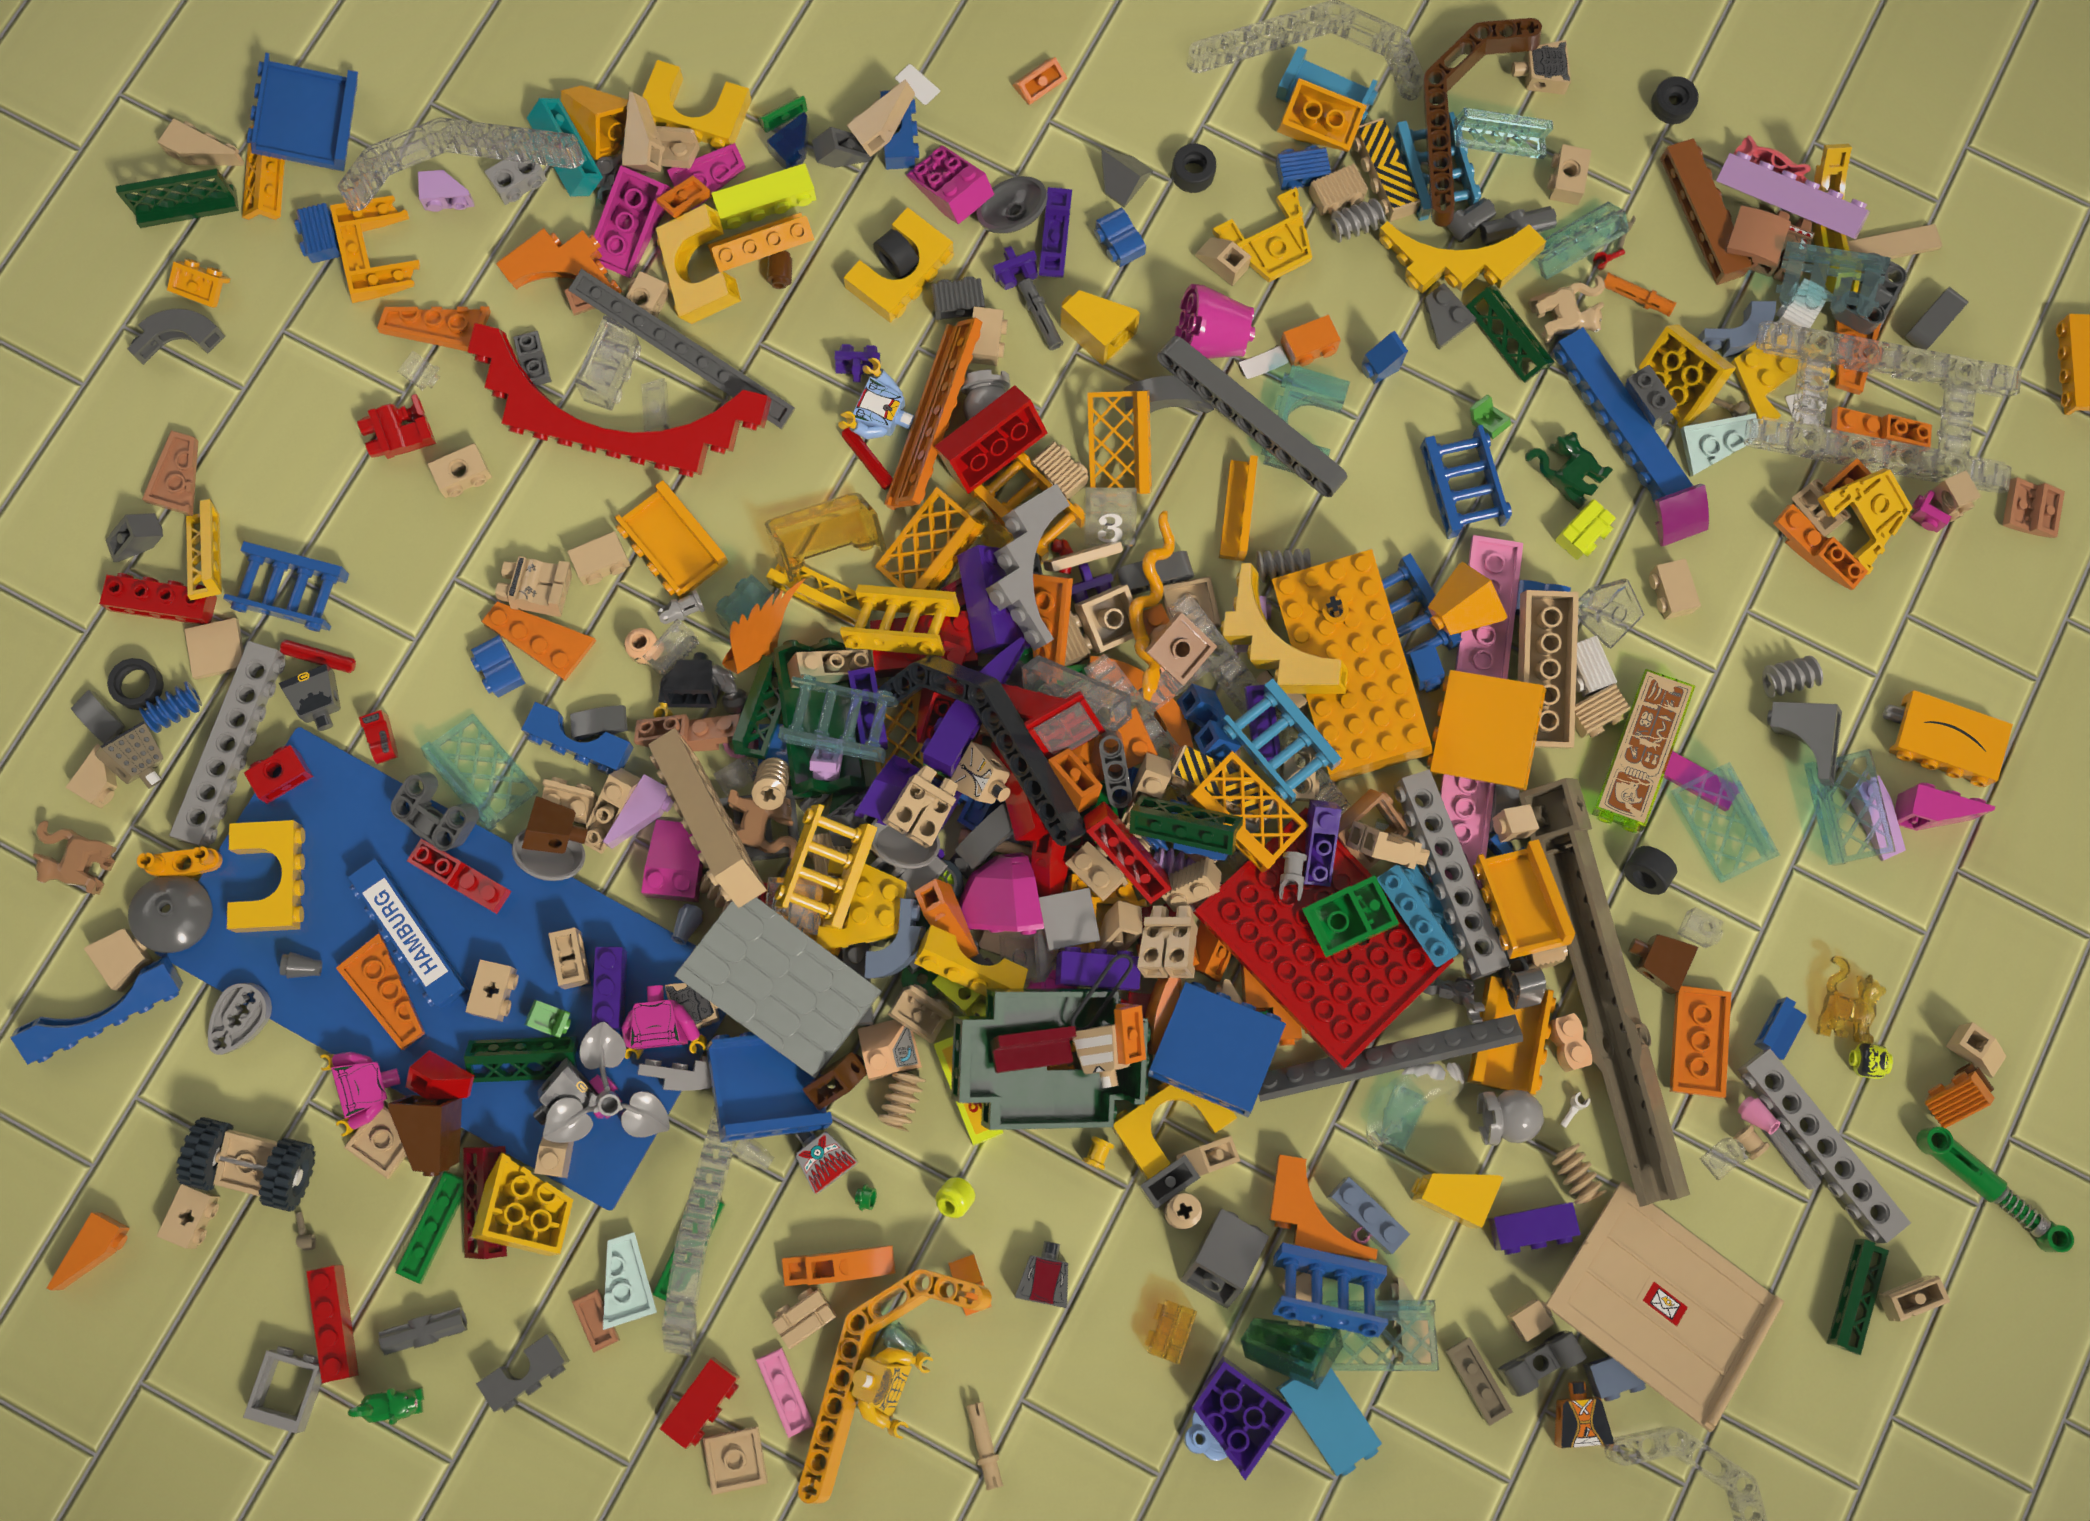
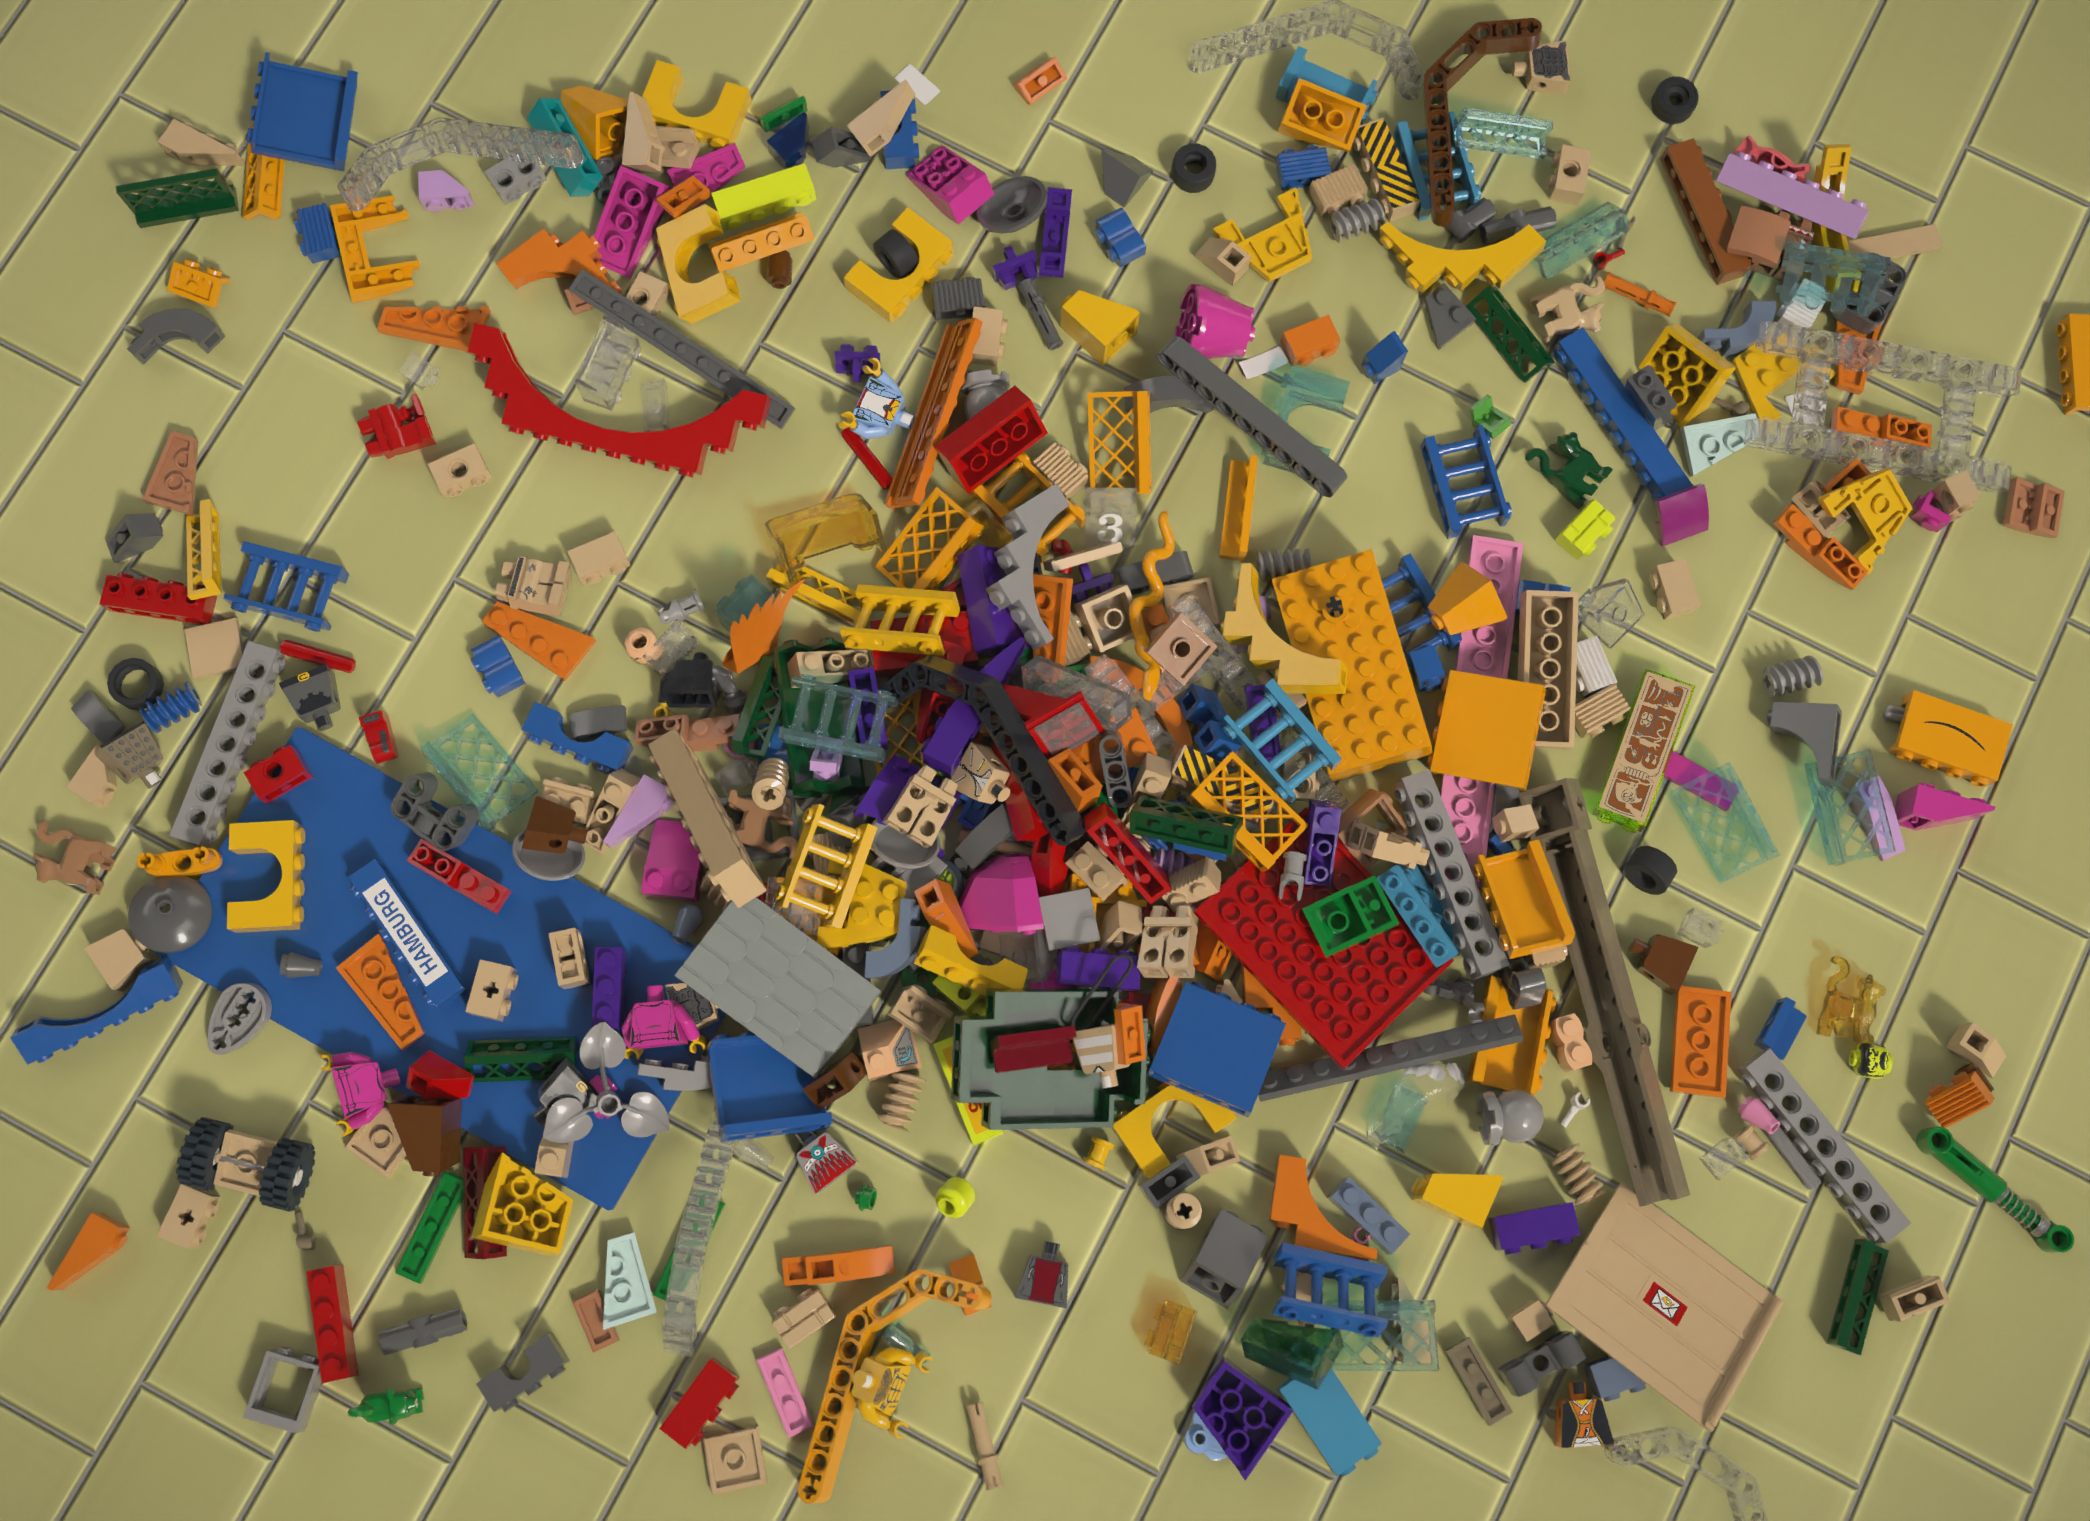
(532, 357): dark grey slope -> none
(548, 1019): bright green bracket -> none
(671, 541): light orange panel -> none
(1936, 319): dark grey beam -> none

